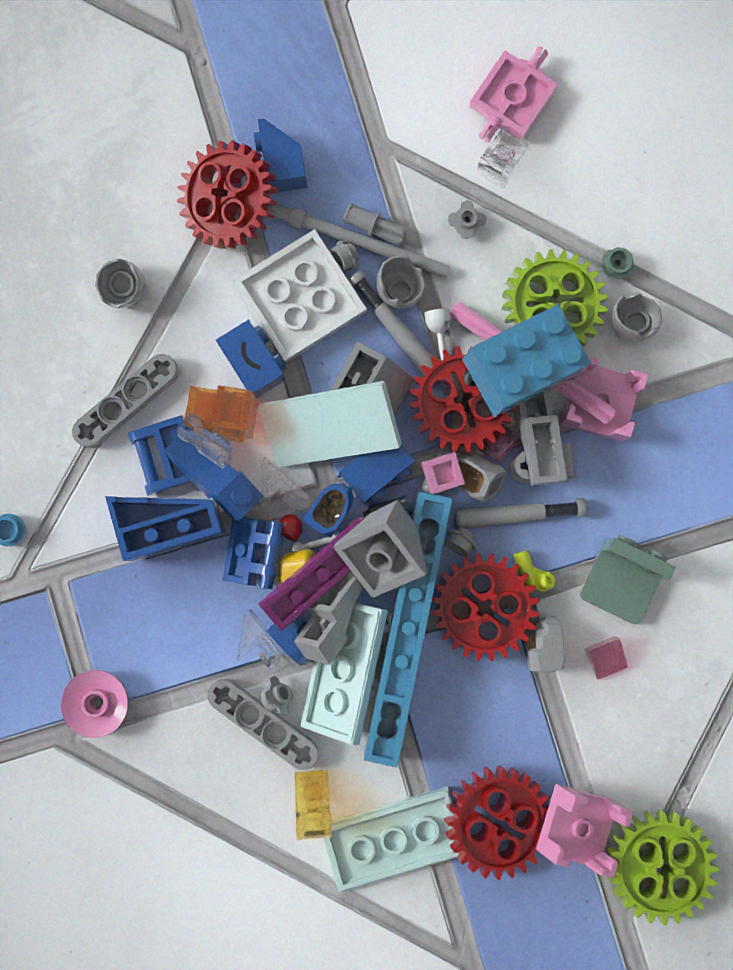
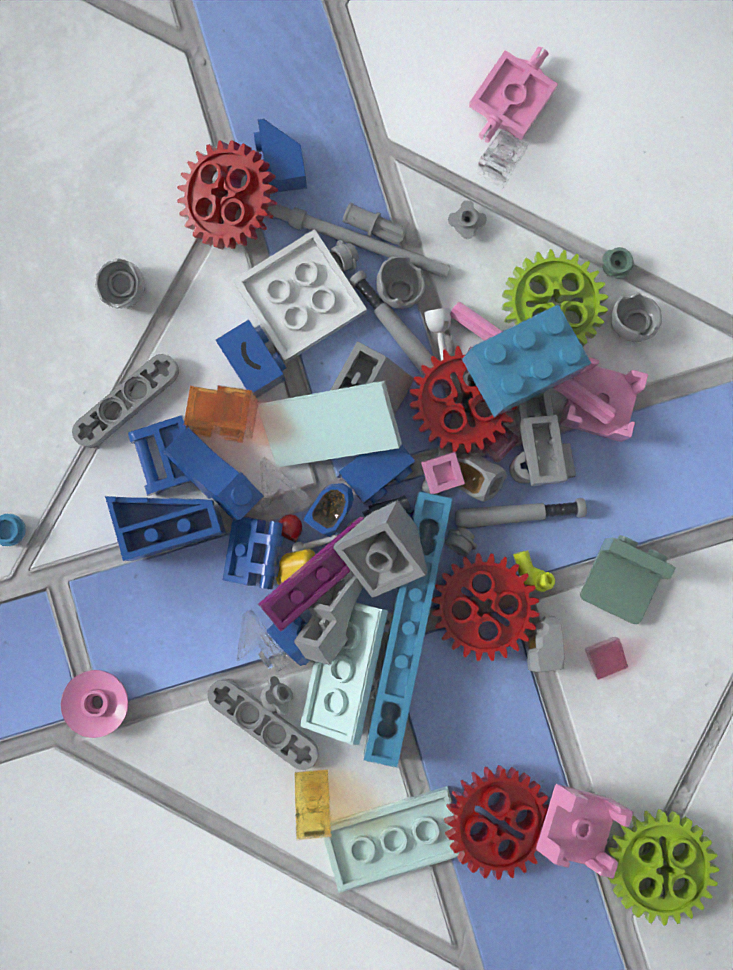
(210, 445): clear plate -> none

